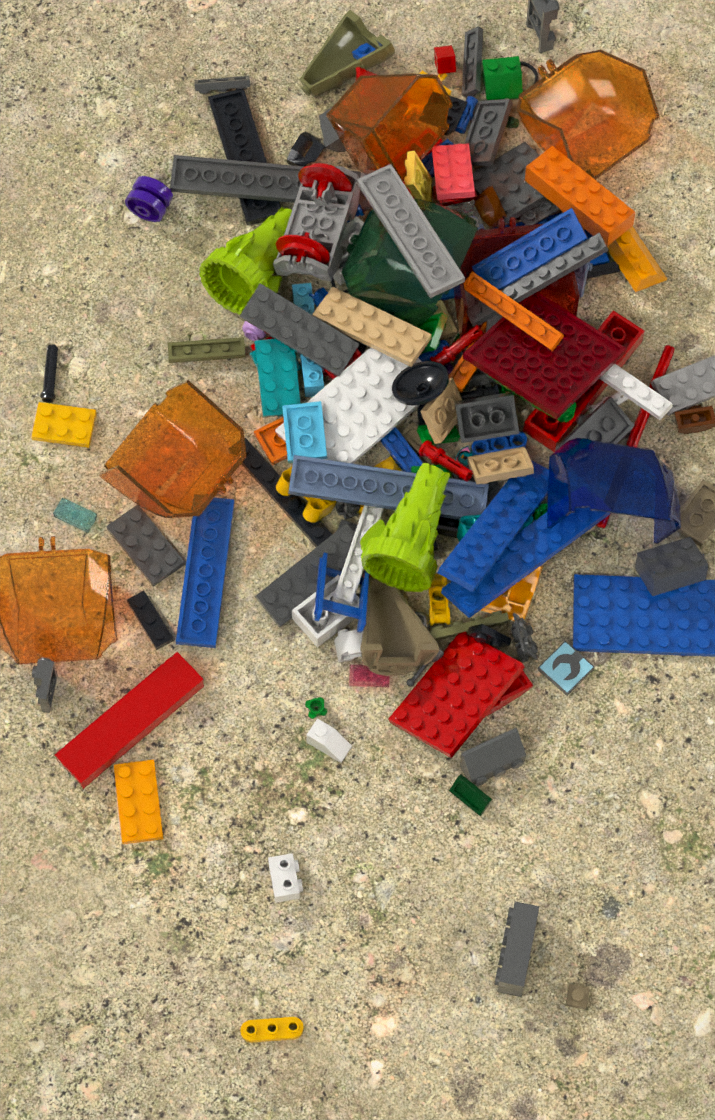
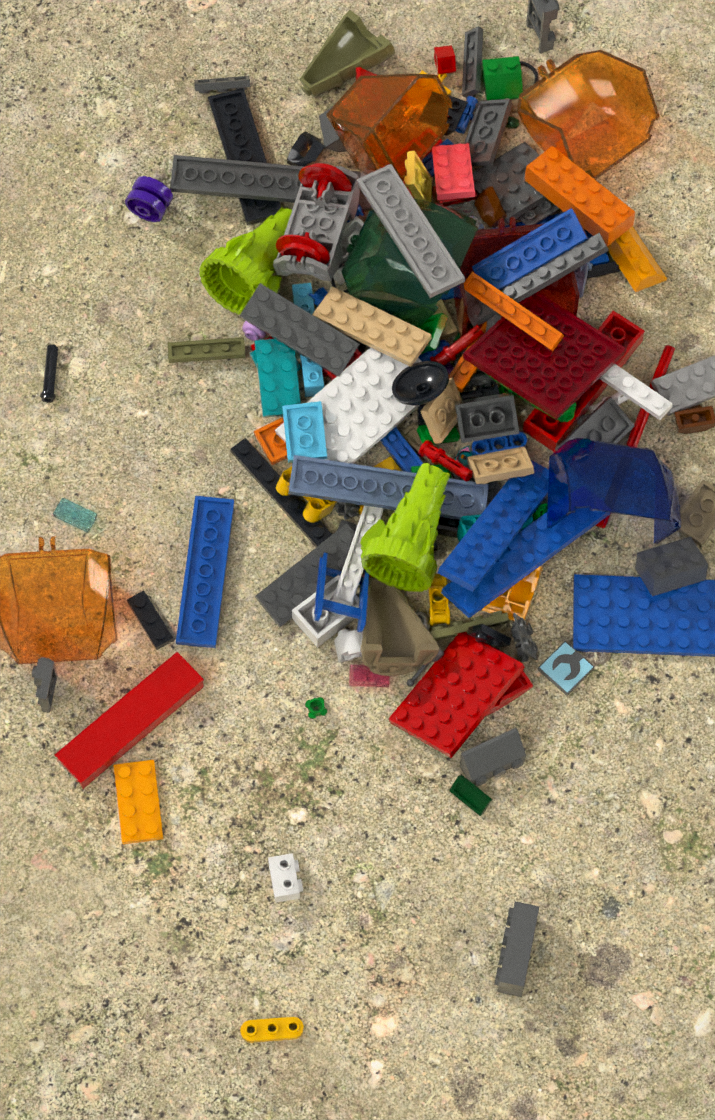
(63, 424): yellow plate -> none
(145, 545): dark grey plate -> none
(177, 455): clear orange windscreen -> none
(328, 740): white slope -> none
(362, 50): blue plate -> none
(577, 996): dark tan plate -> none

